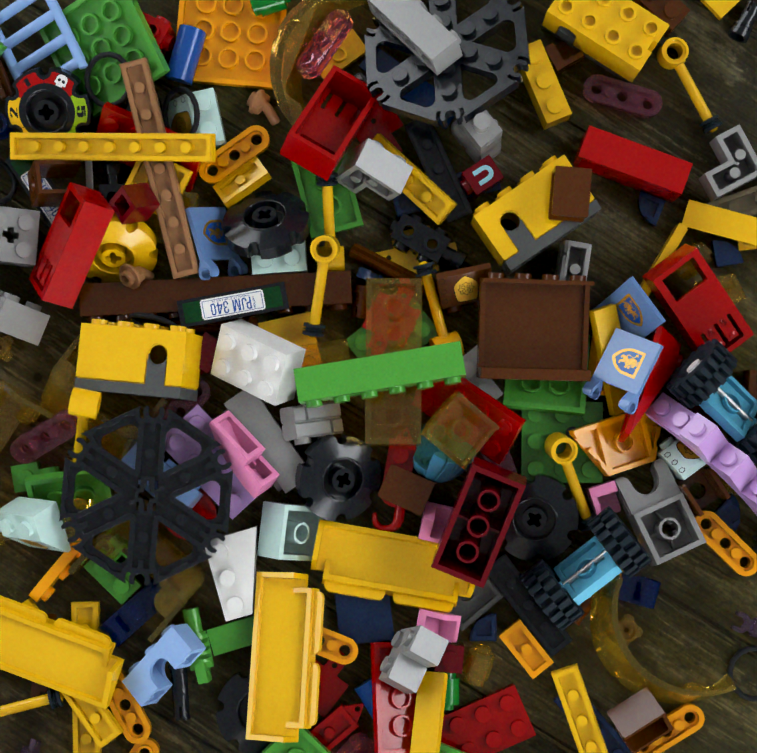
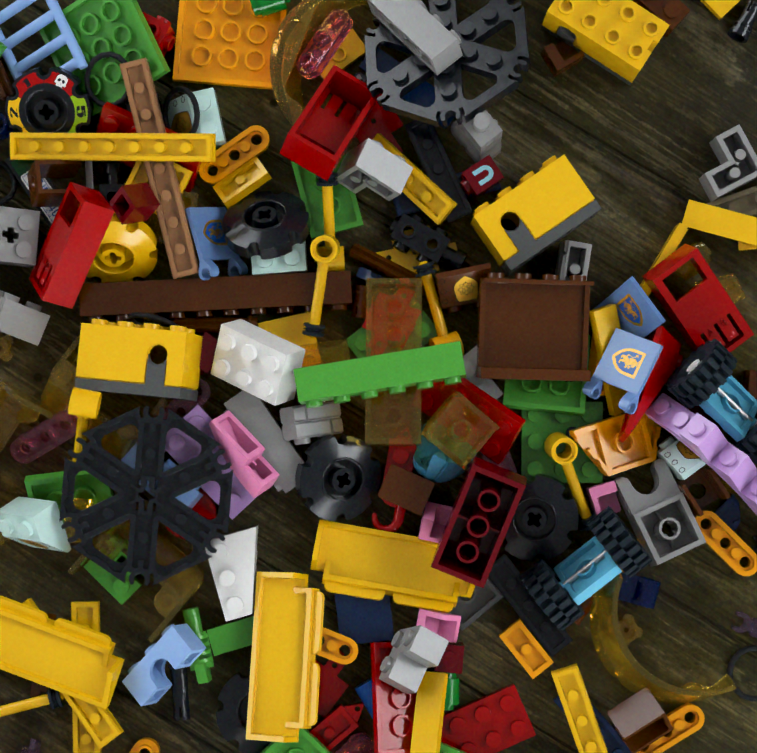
(20, 471): bright green plate -> none
(59, 570): light orange plate -> none
(129, 717): light orange plate -> none
(131, 615): clear blue plate -> none
(133, 276): medium nougat plate -> none
(185, 54): blue brick -> none
(233, 305): tile -> none
(259, 102): medium nougat plate -> none
(287, 531): light aqua slope -> none
(478, 665): clear yellow brick -> none
(484, 628): dark blue tile -> none
(545, 88): yellow brick -> none
(570, 194): reddish brown piece -> none
(632, 164): red piece -> none
(634, 95): clear pink plate -> none
(650, 207): dark blue tile -> none
(710, 123): yellow piece -> none
(725, 254): dark blue tile -> none

